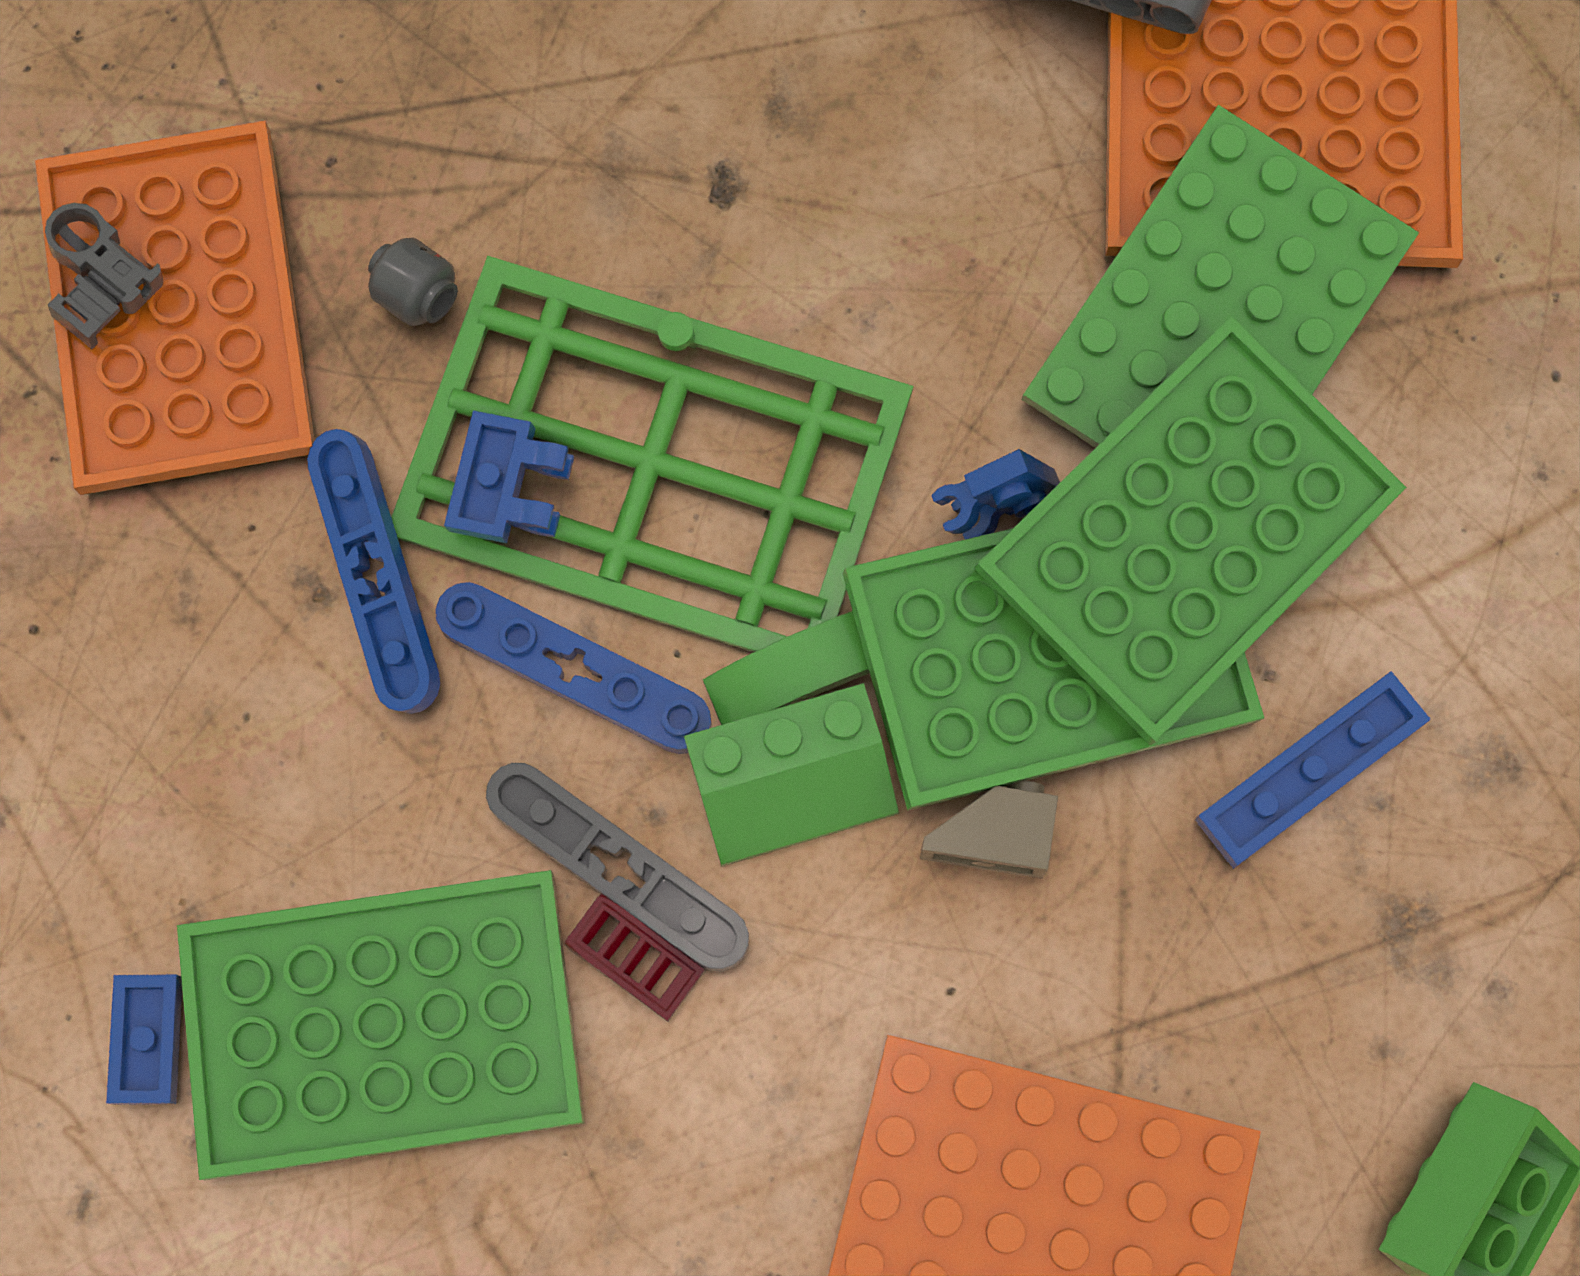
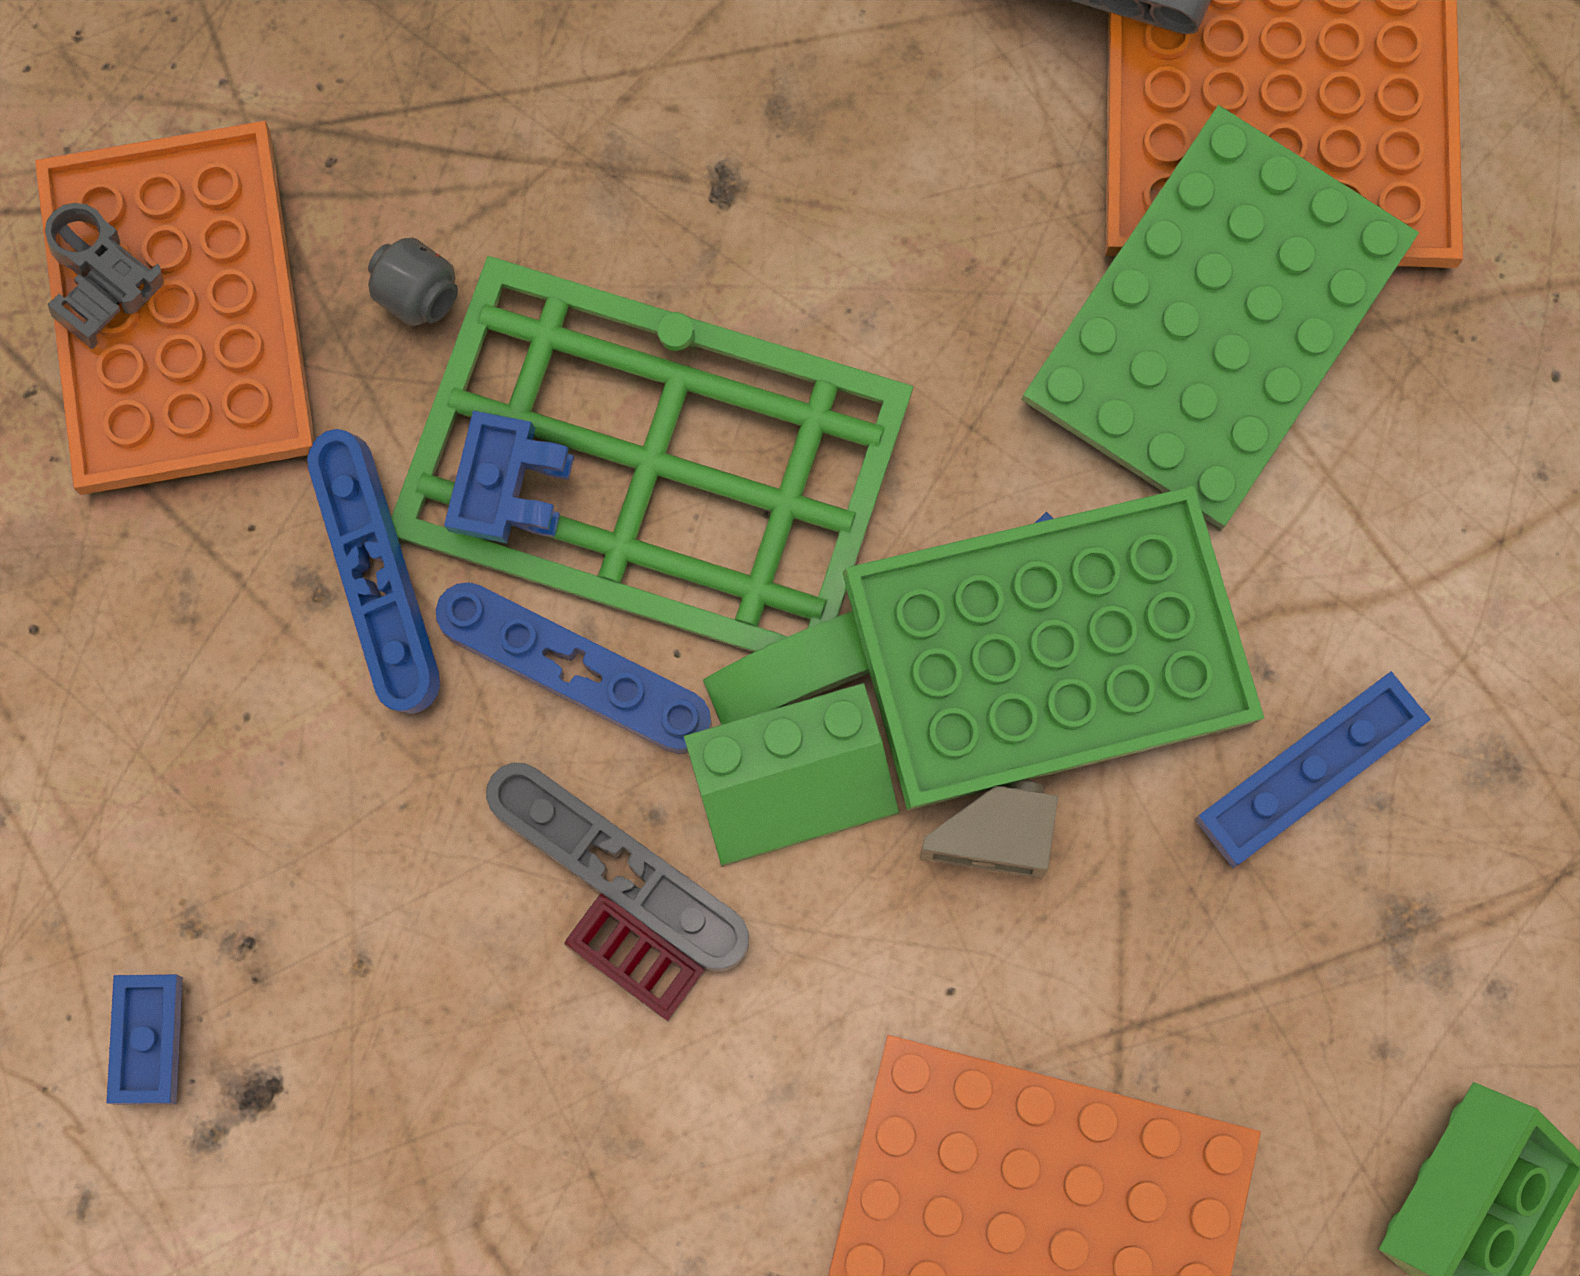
(378, 1025): bright green plate -> none
(1006, 486): blue plate -> none
(1190, 529): bright green plate -> none

